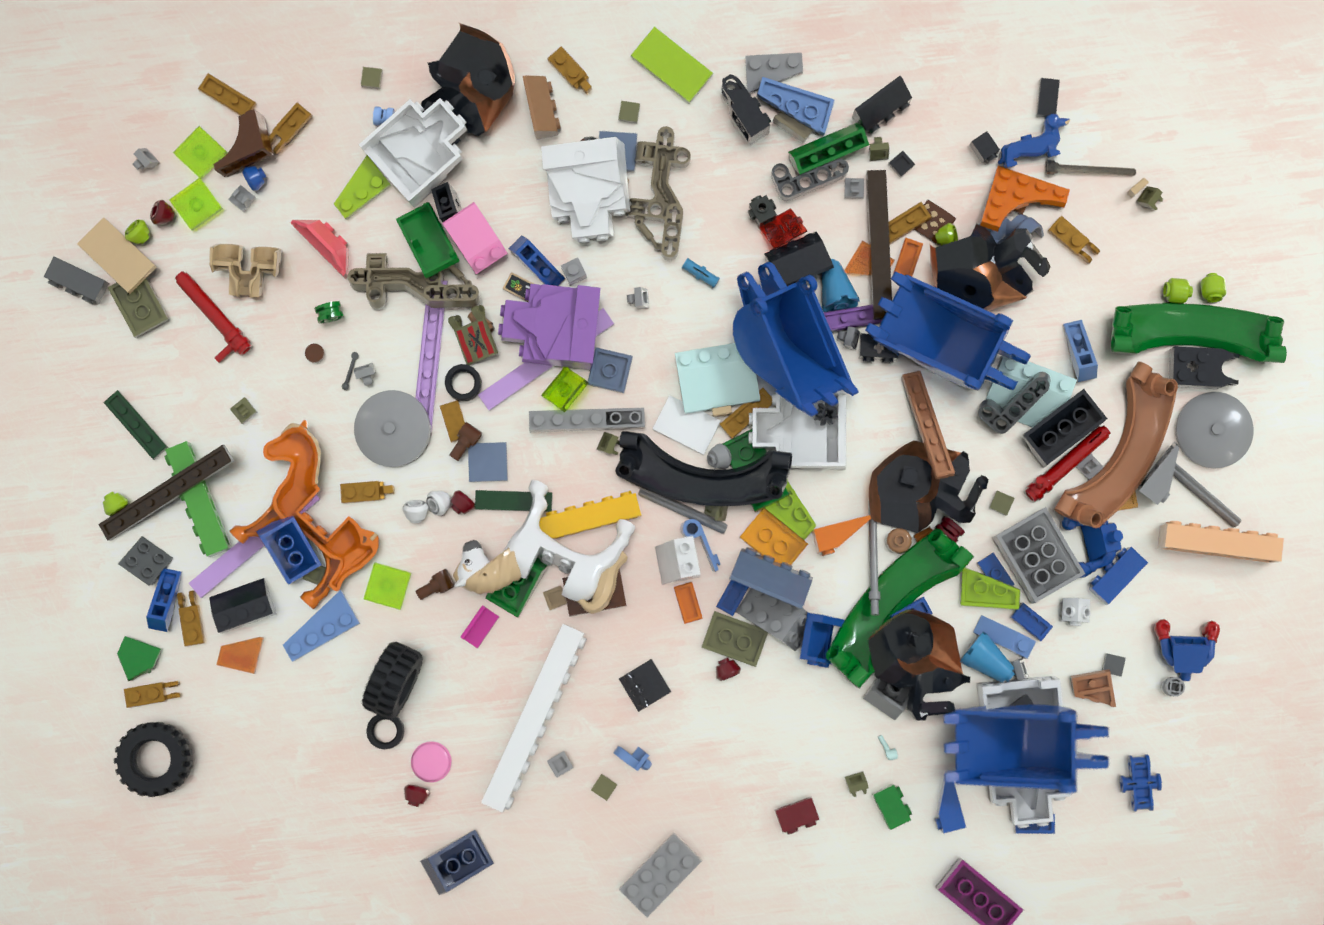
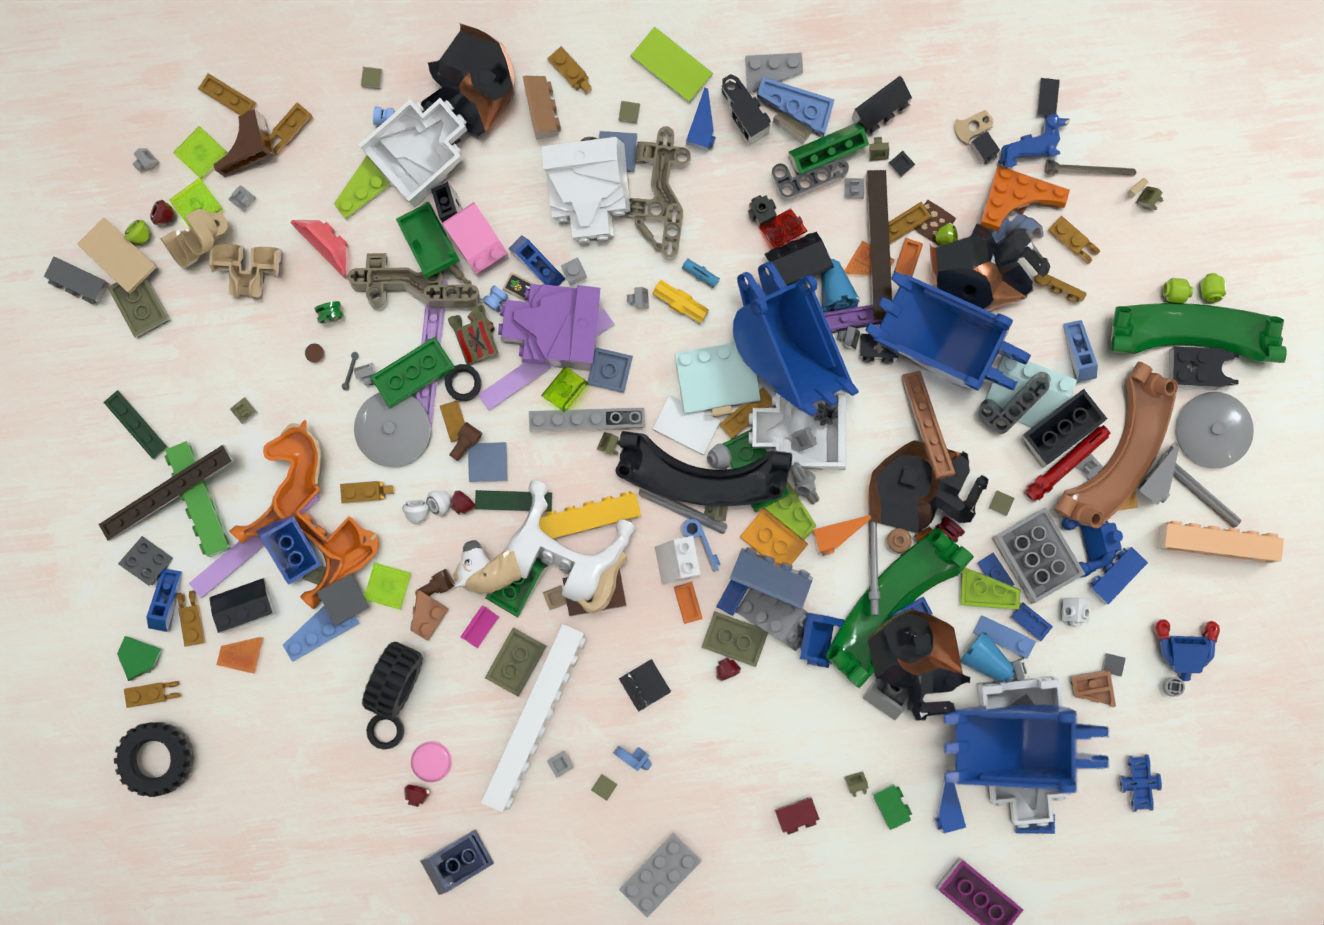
(113, 503): lime cone -> none
(196, 240): none -> tan piece
(232, 335): red cylinder -> none
(254, 177): blue cone -> none
(342, 599): none -> dark grey tile
(412, 372): none -> green tile
(426, 615): none -> nougat wing
(496, 296): none -> light blue wheel
(515, 662): none -> olive plate
(680, 301): none -> yellow piece
(702, 130): none -> blue slope
(804, 439): none -> light grey tile
(804, 483): none -> light grey axle
(891, 754): light aqua hand -> none
(962, 126): none -> tan piece
(1059, 286): none -> pearl gold hinge

